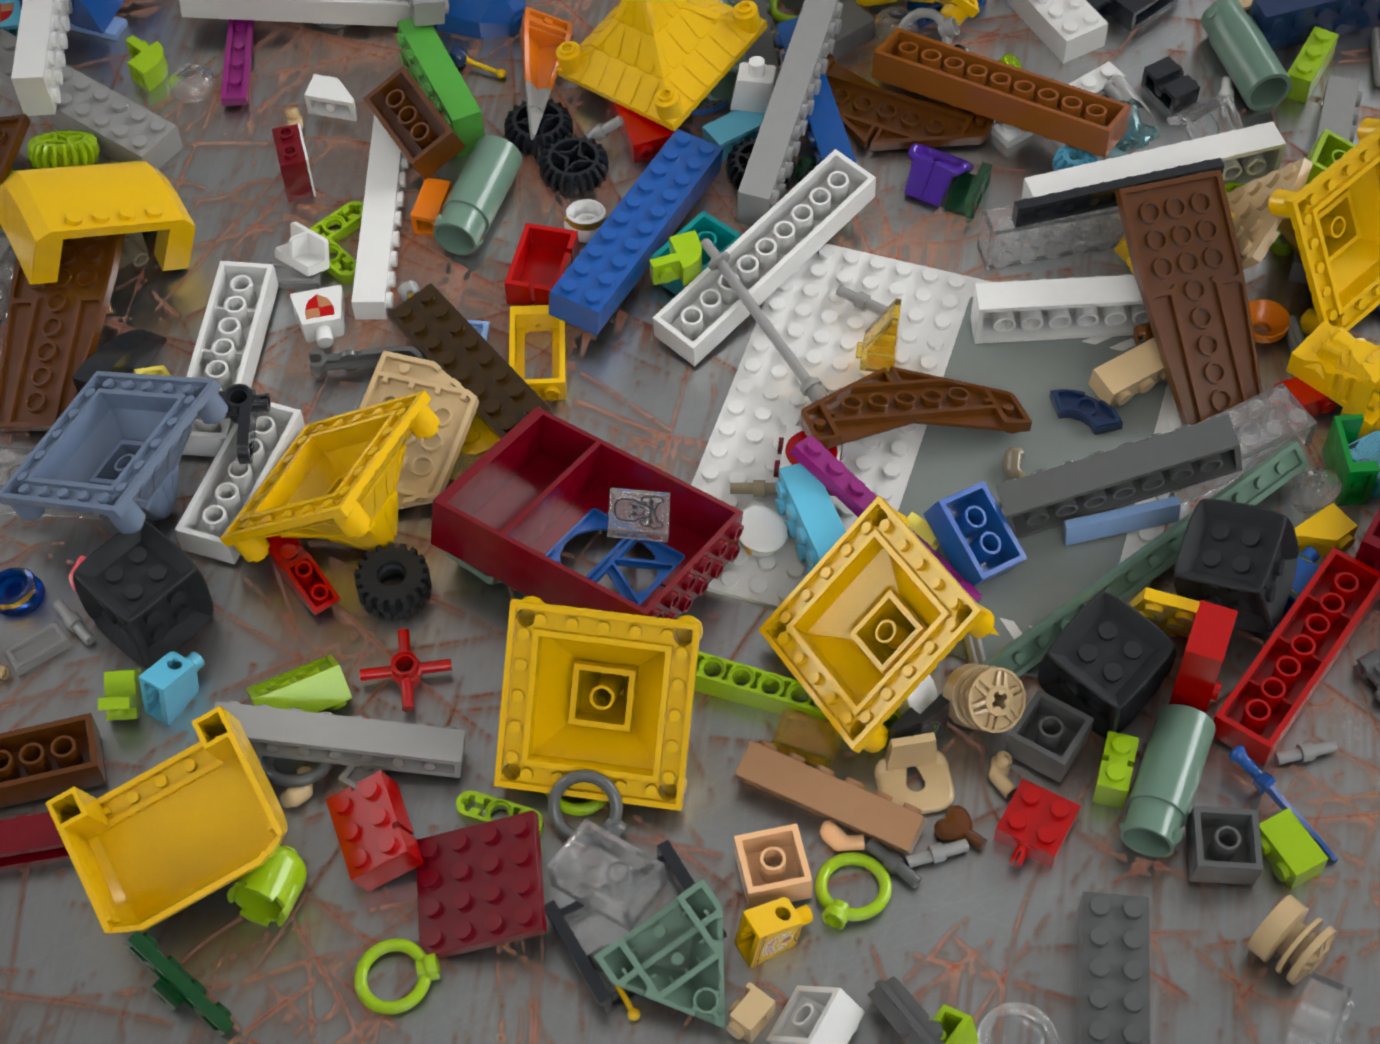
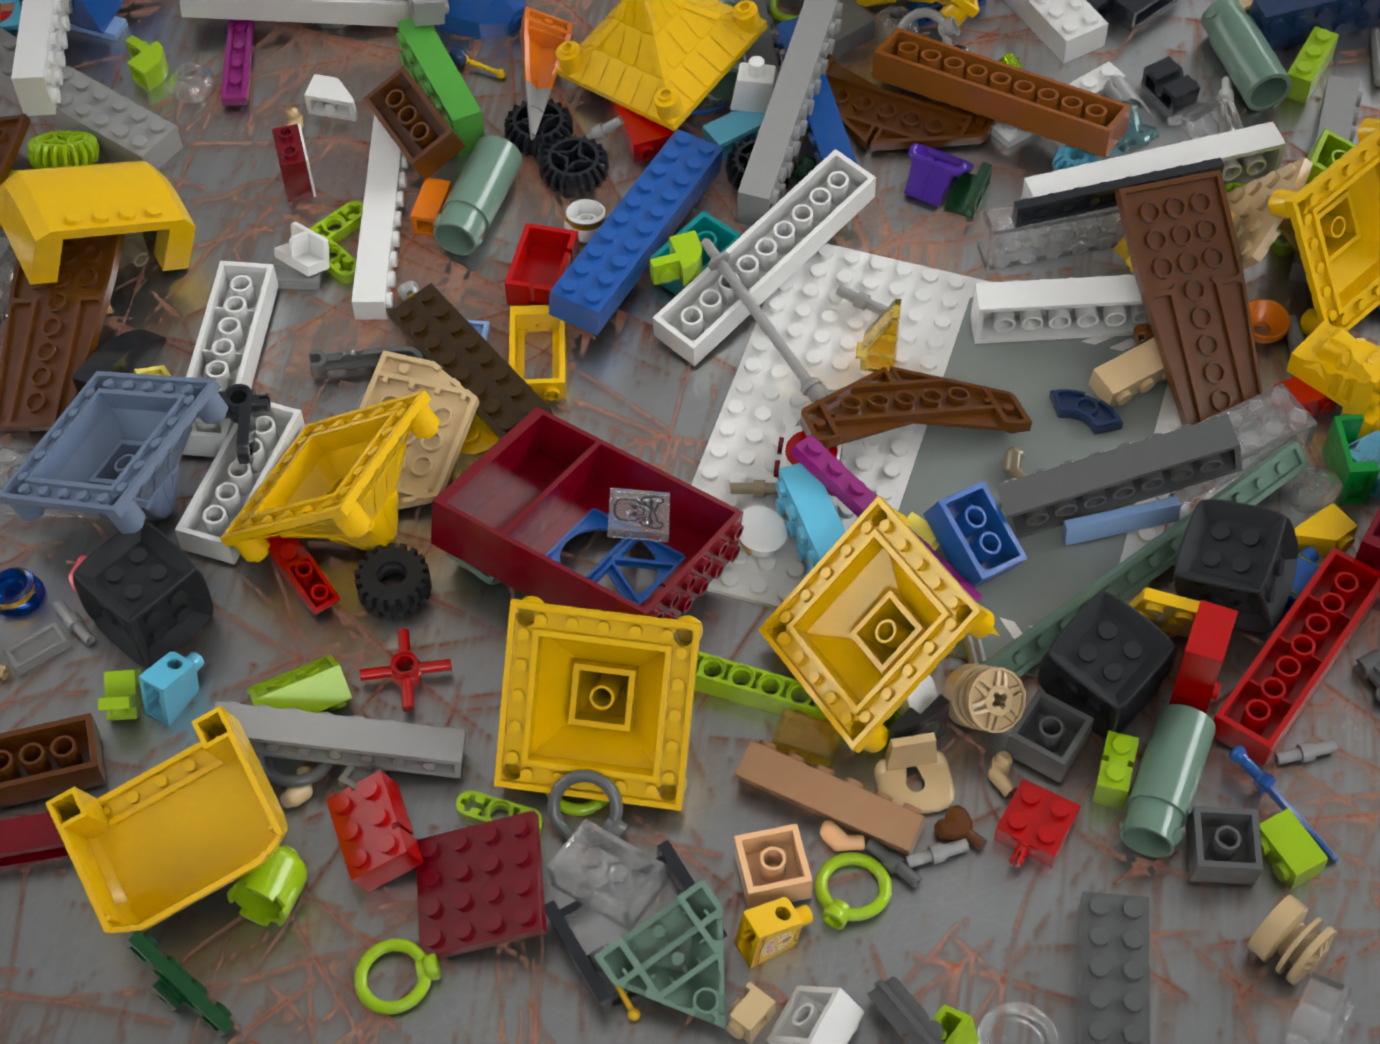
(320, 314): white torso -> none

